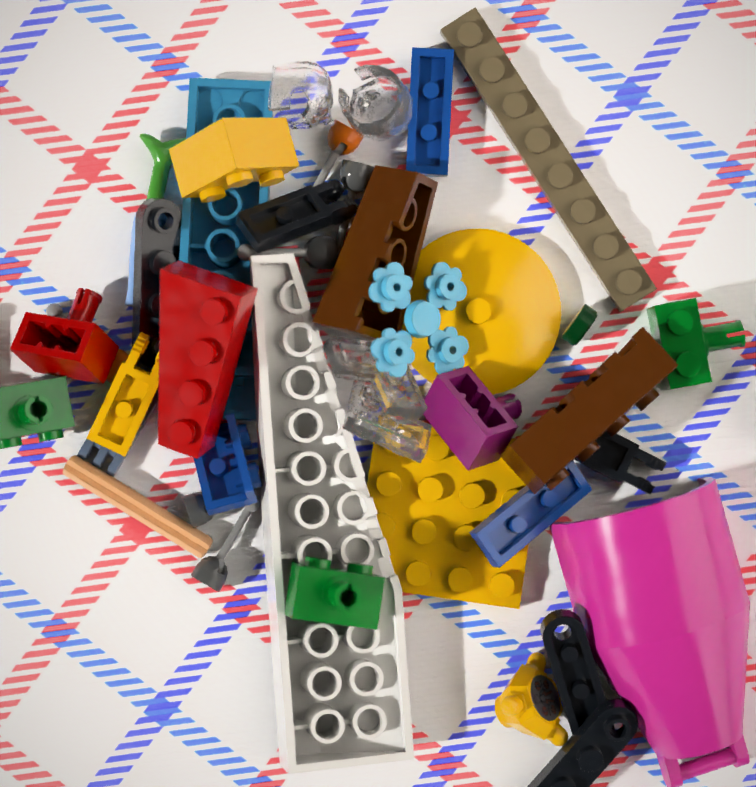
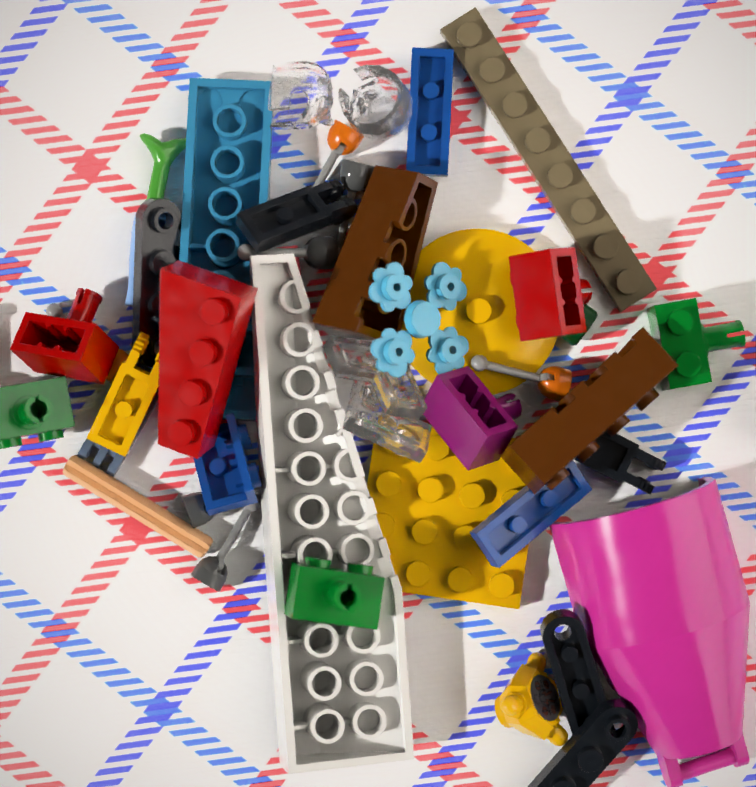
(232, 156): yellow brick -> none
(548, 293): none -> red brick
(552, 381): none -> hinge

